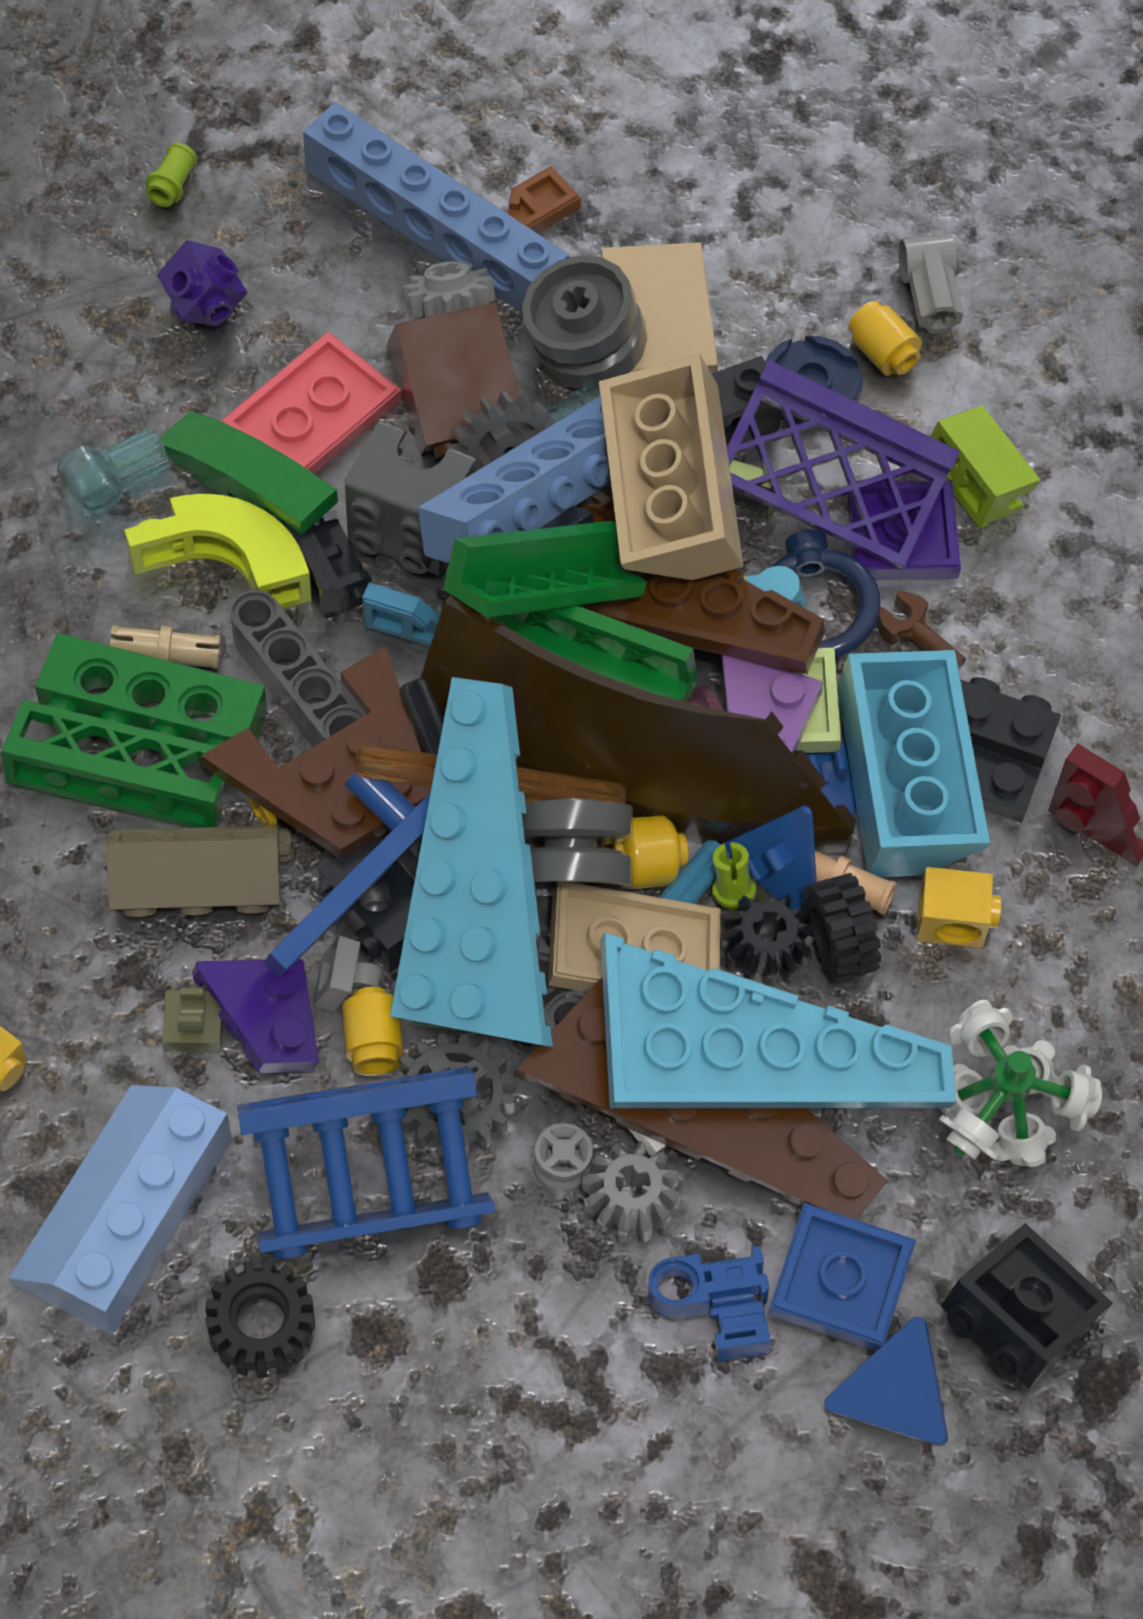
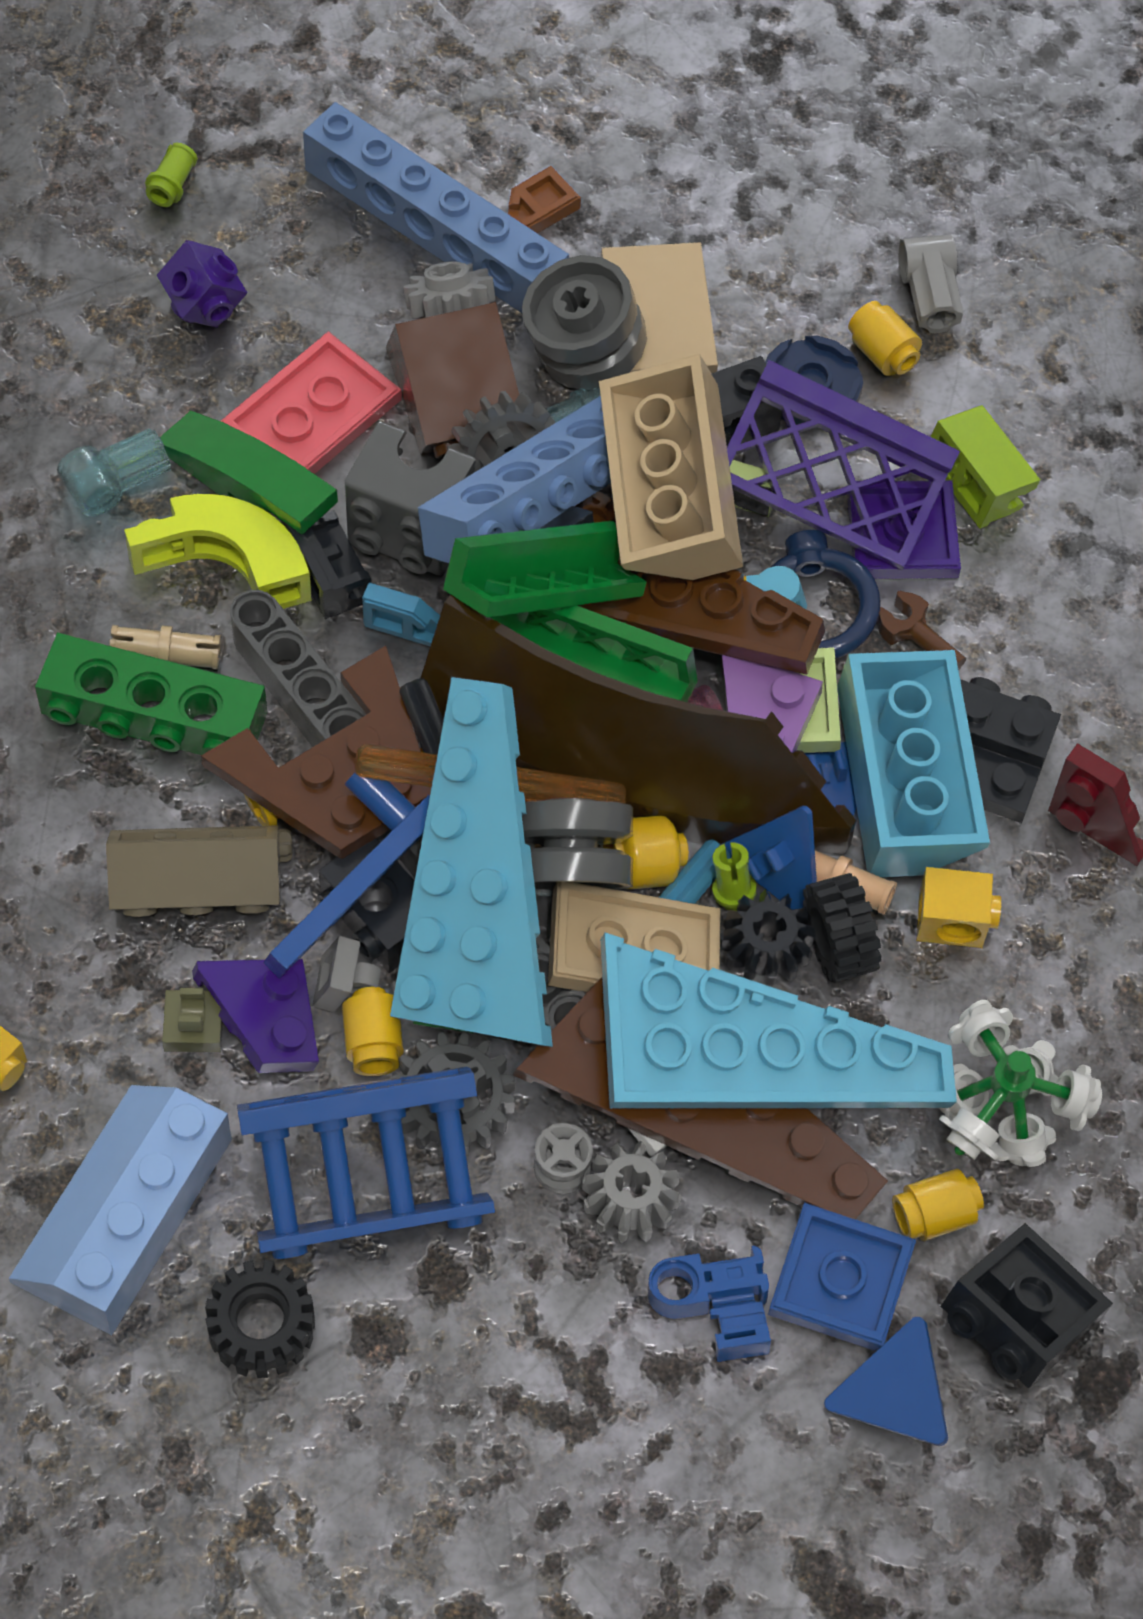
(105, 779): green fence -> none
(938, 1205): none -> yellow brick

